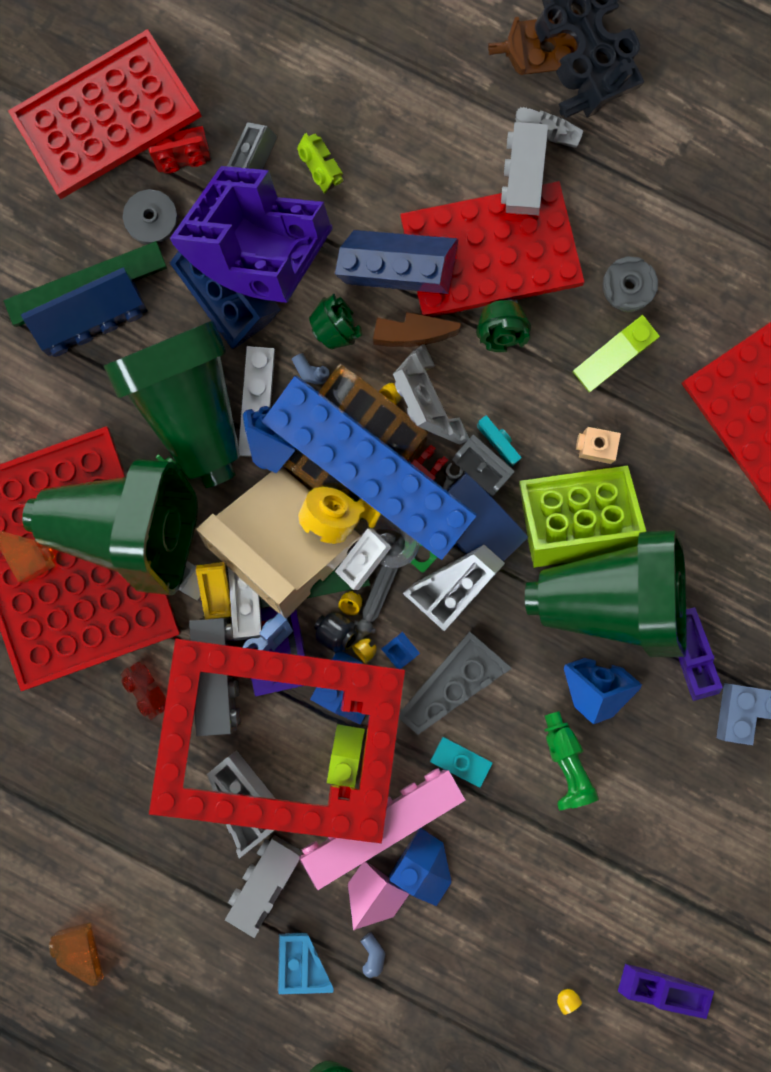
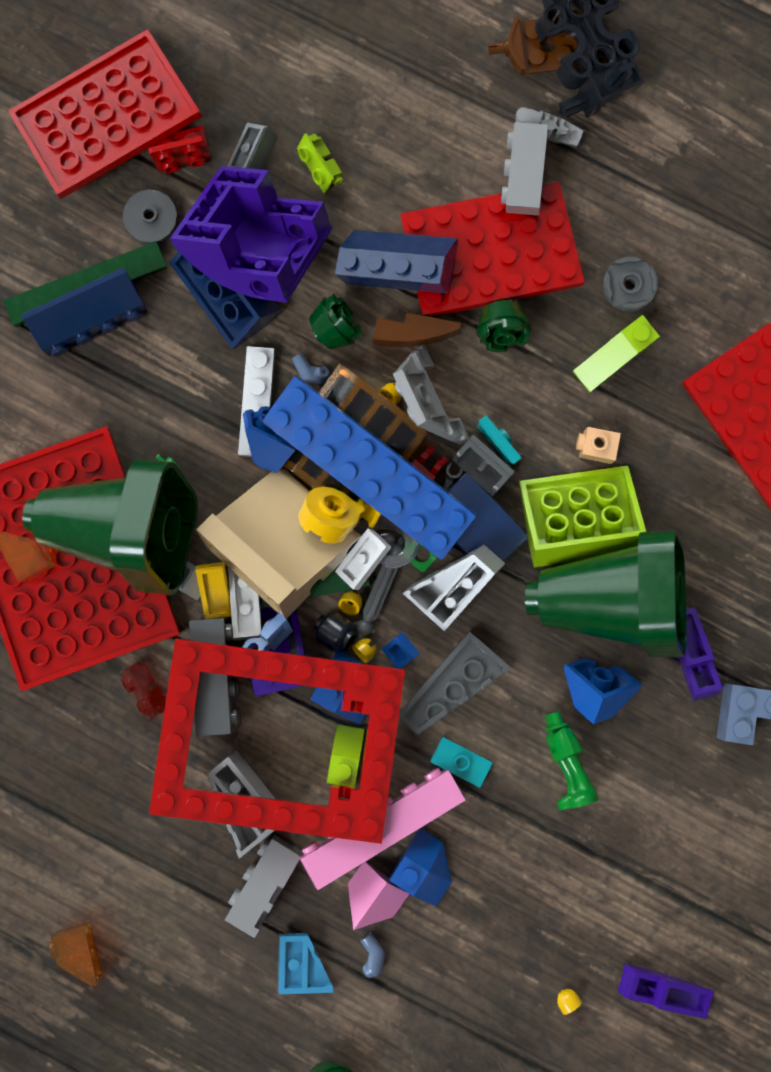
(184, 400): dark green cone -> none

